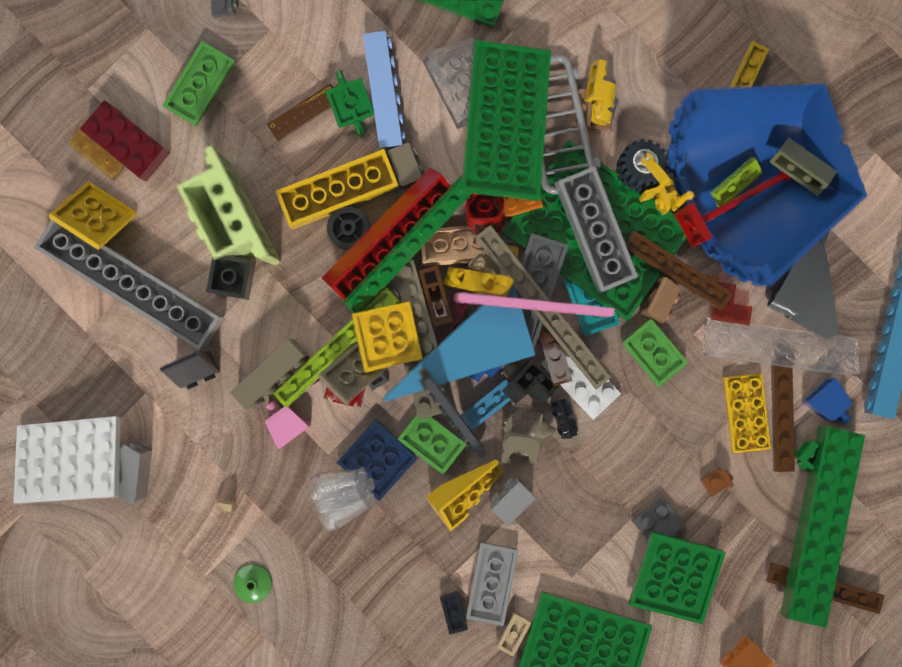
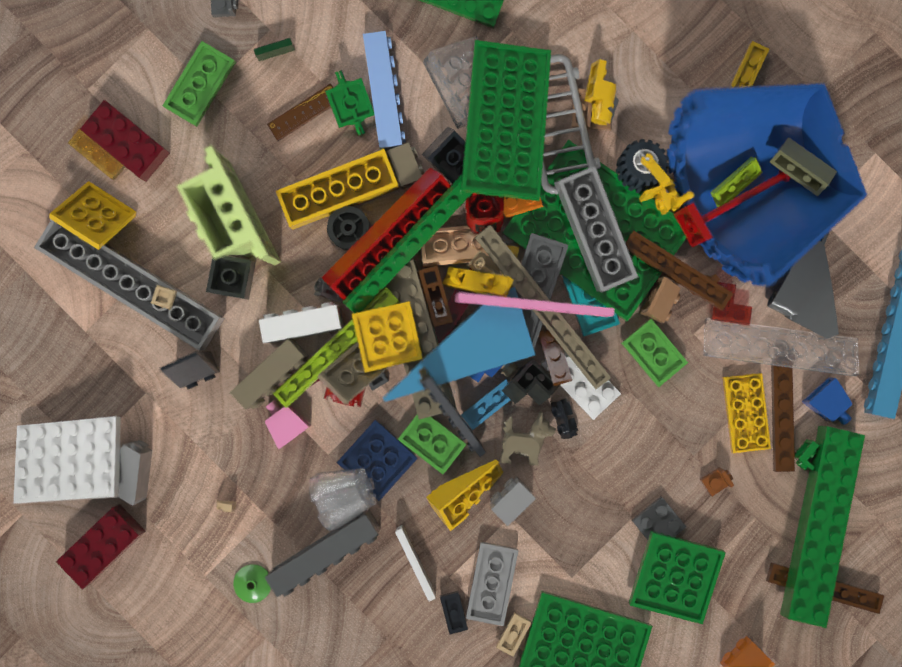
(100, 546): none -> dark red brick
(164, 297): none -> tan tile
(274, 49): none -> dark green tile
(301, 324): none -> white brick
(322, 553): none -> dark grey brick
(324, 290): none -> dark grey bracket
(415, 563): none -> white tile
(447, 154): none -> black slope

